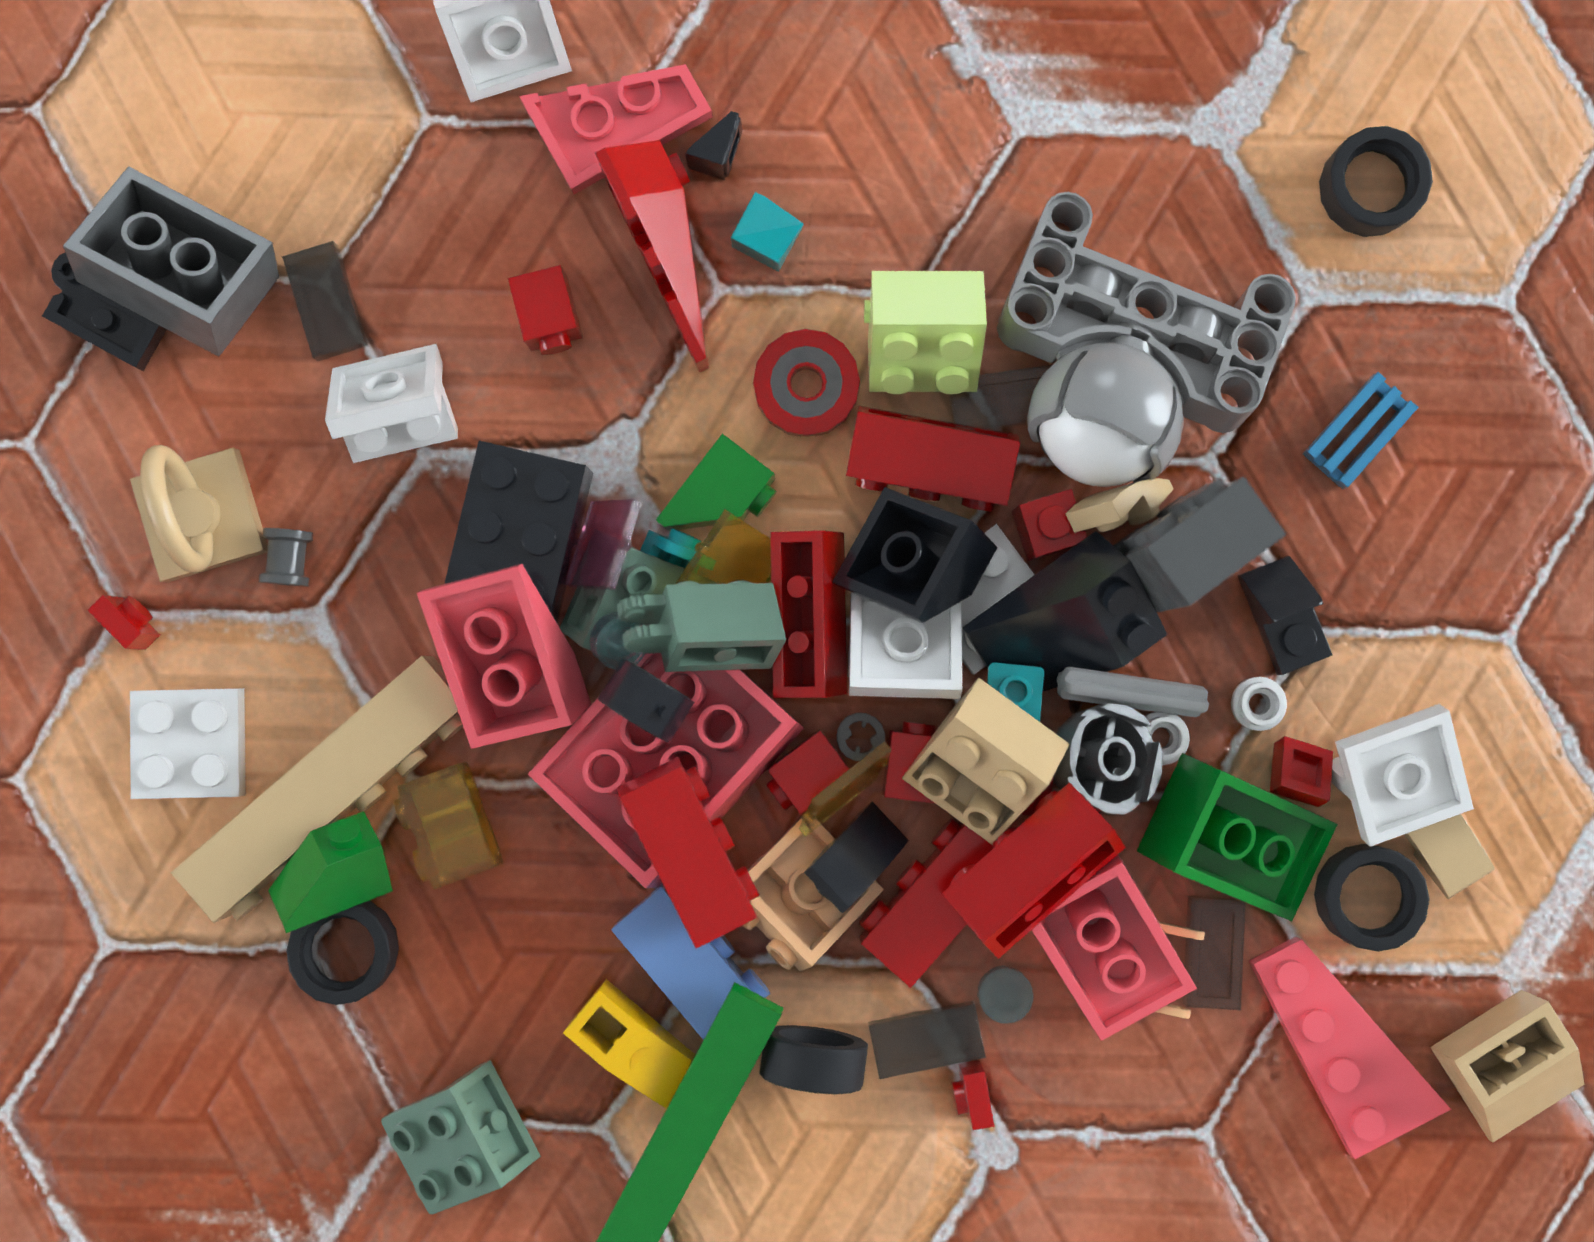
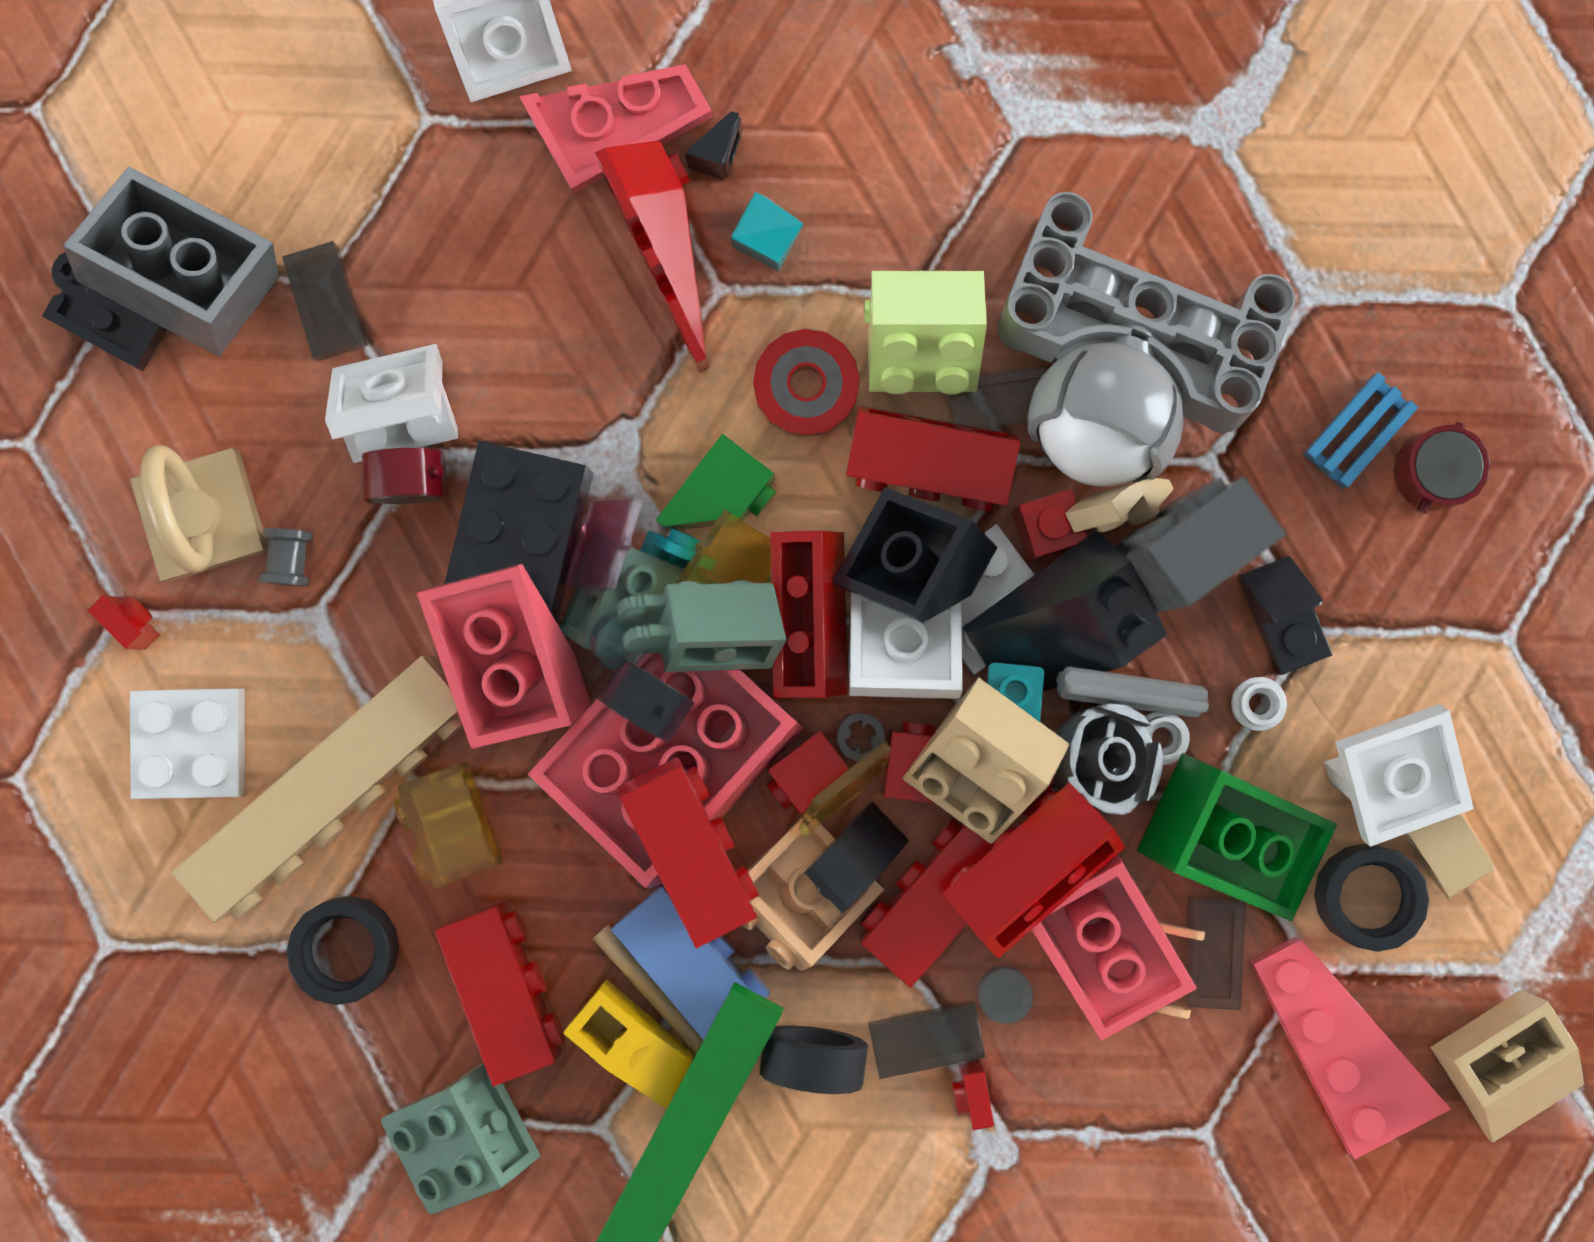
(331, 873): green slope -> none
(404, 476): none -> dark red piece
(501, 992): none -> red brick
(545, 310): red brick -> none
(644, 983): none -> tan bar
(1301, 771): red plate -> none
(1410, 160): black tyre -> none
(1441, 467): none -> piece

